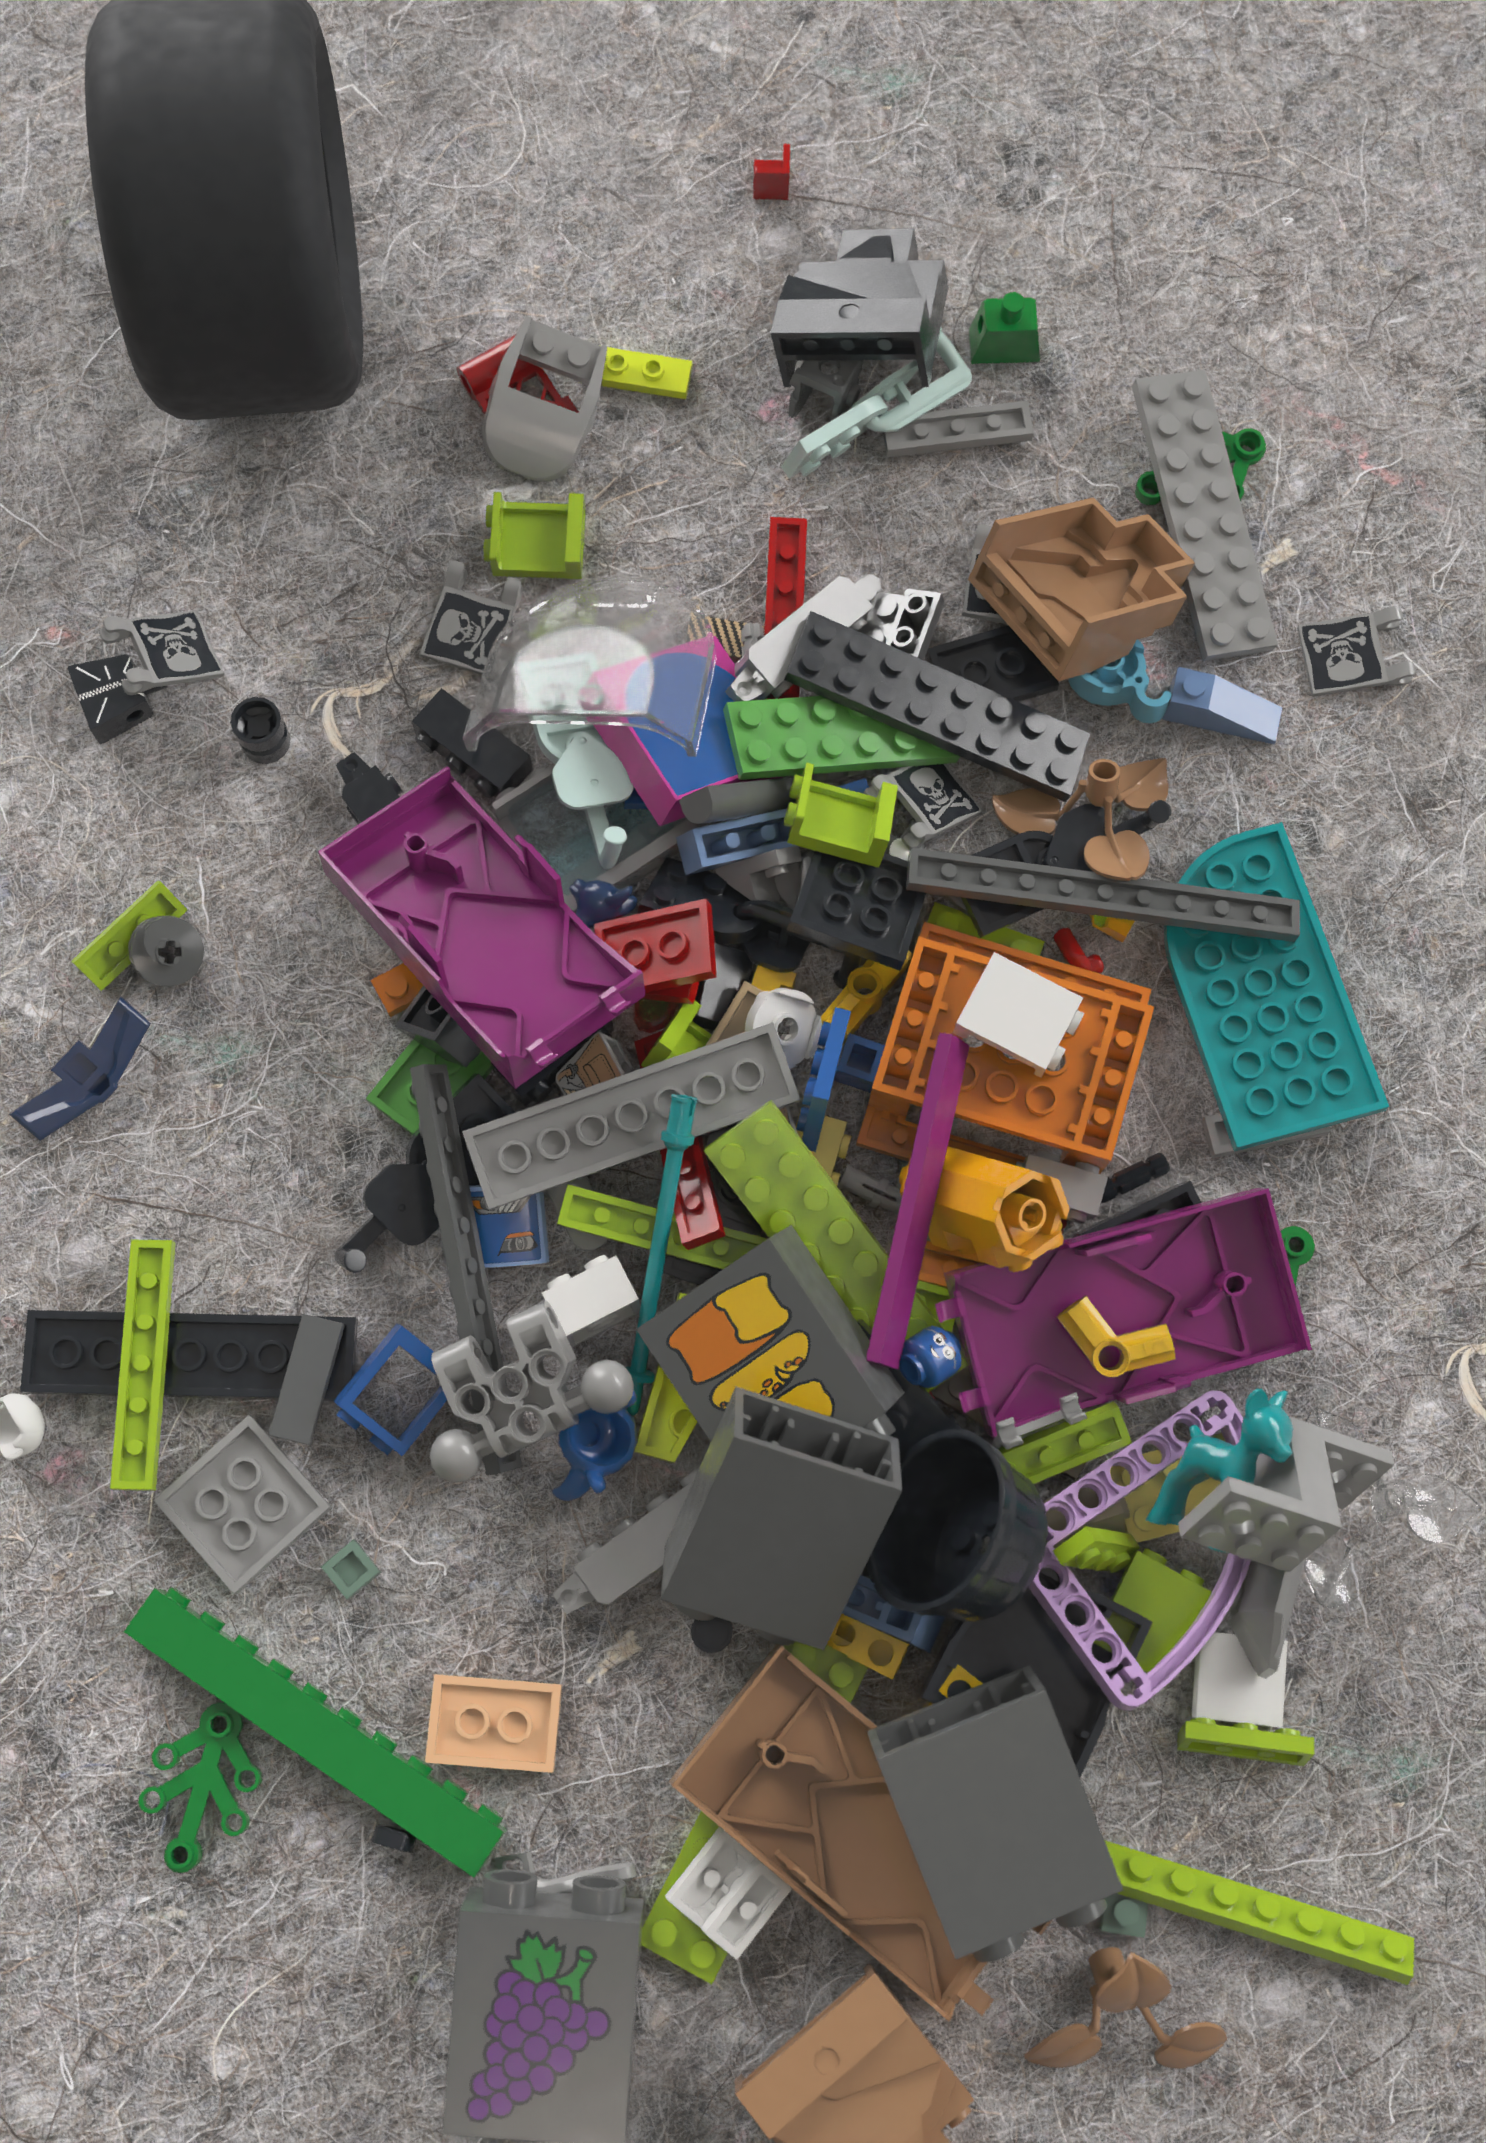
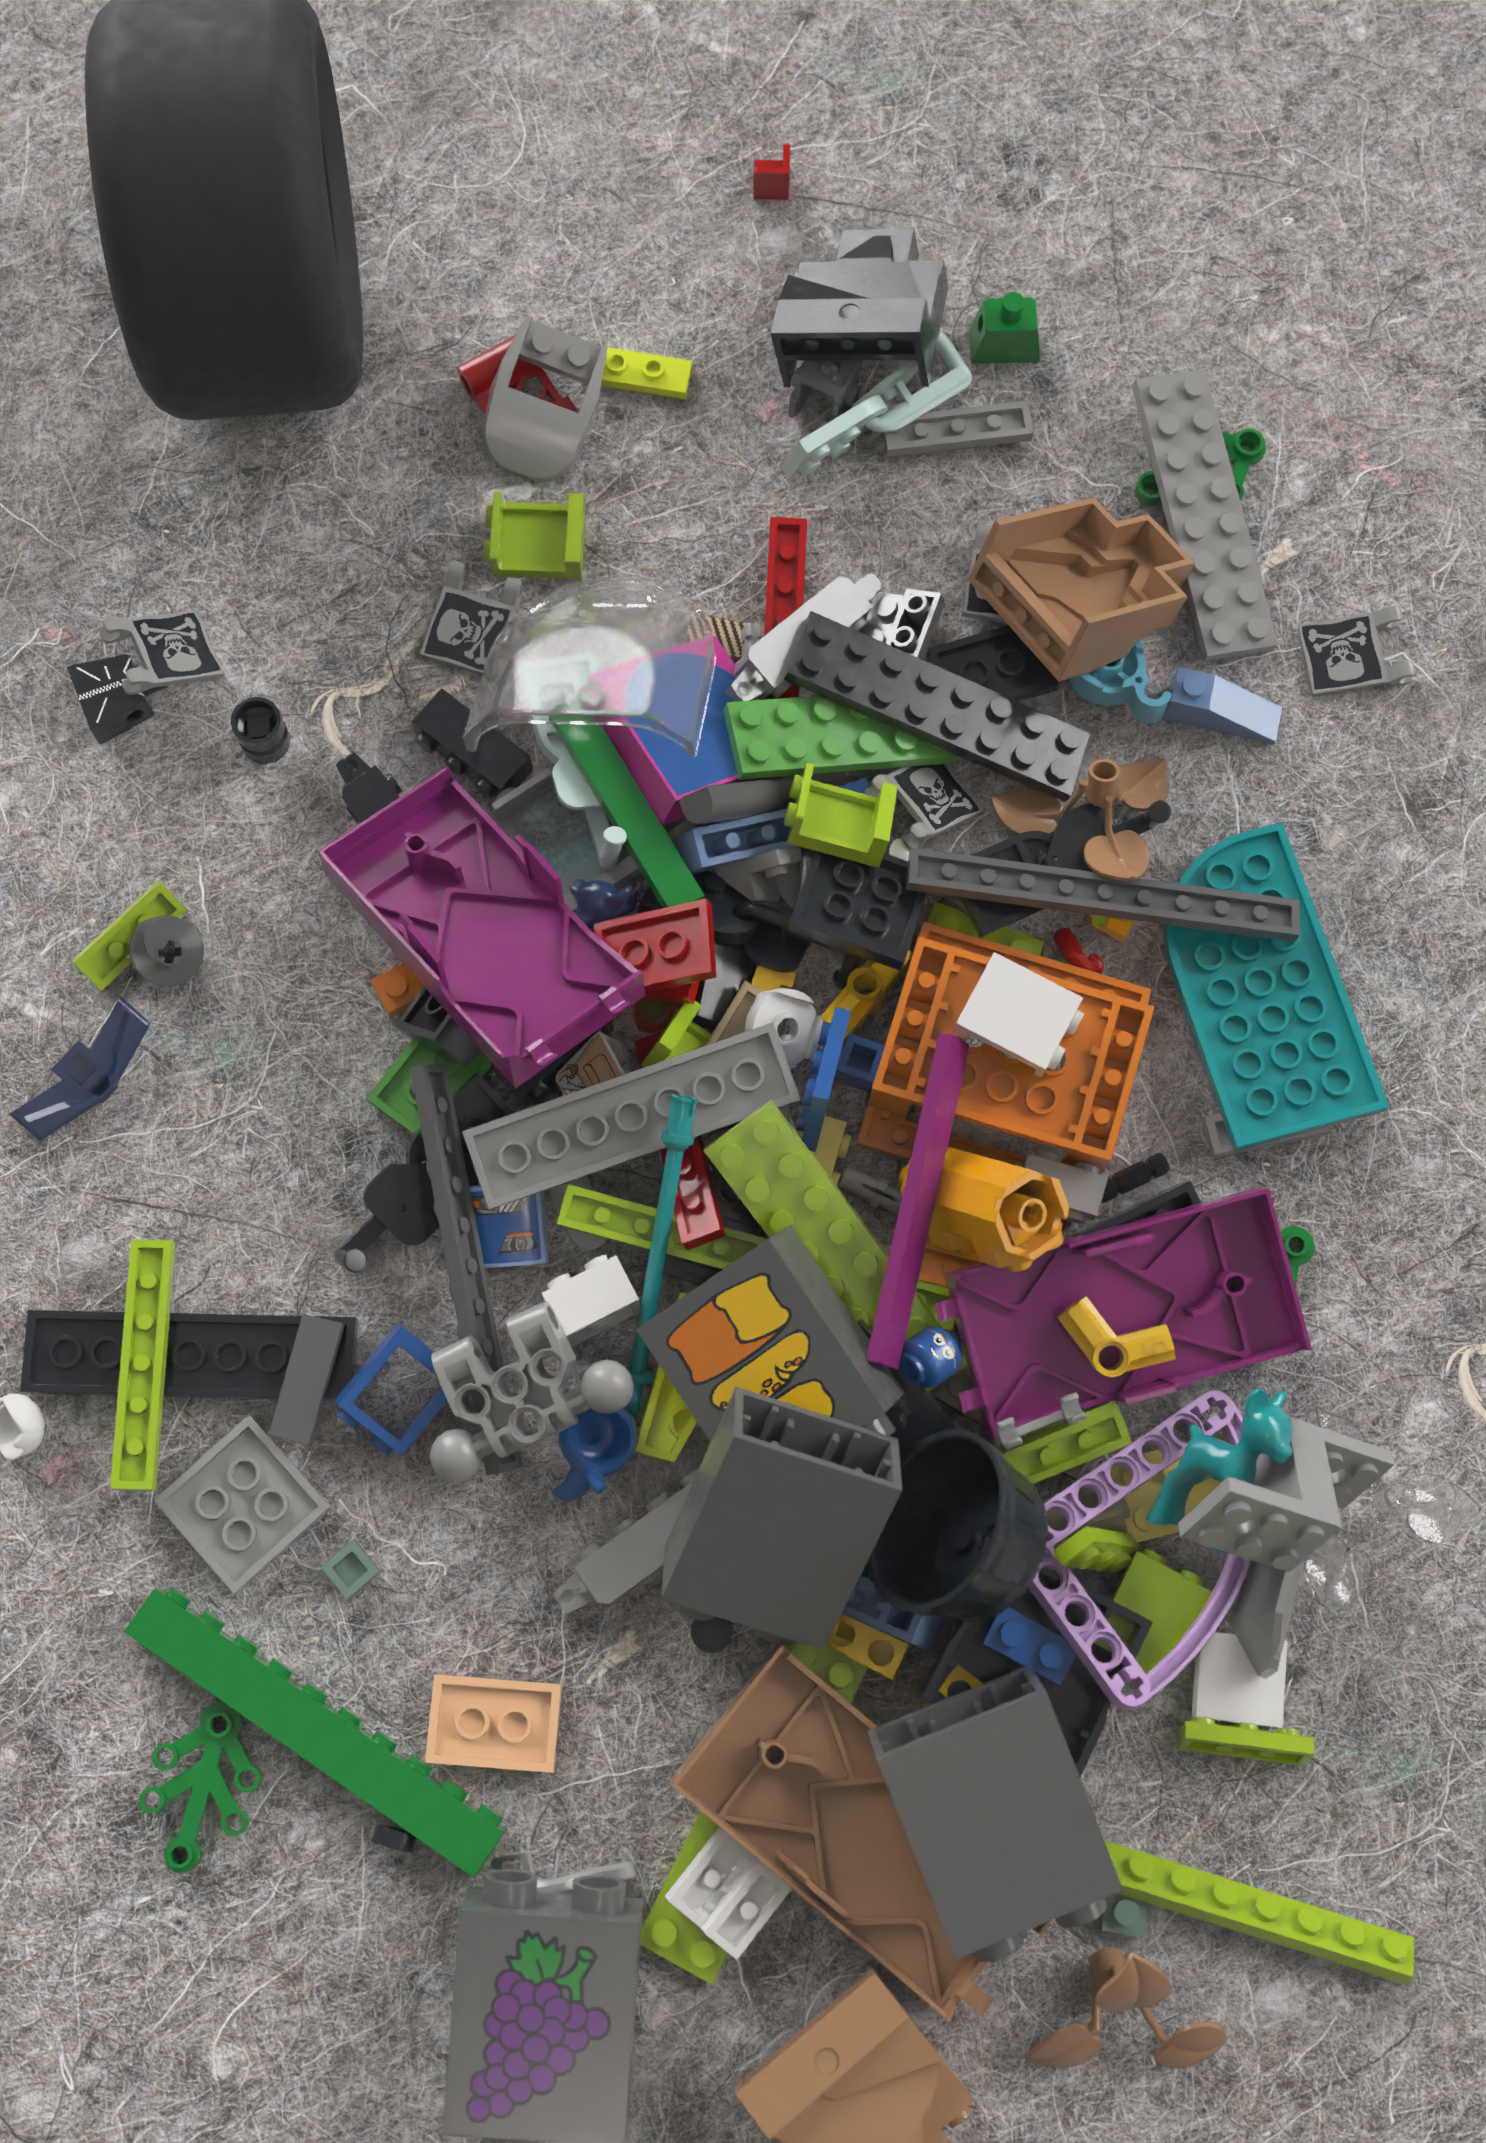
(630, 811): none -> green tile
(1027, 1644): none -> blue brick

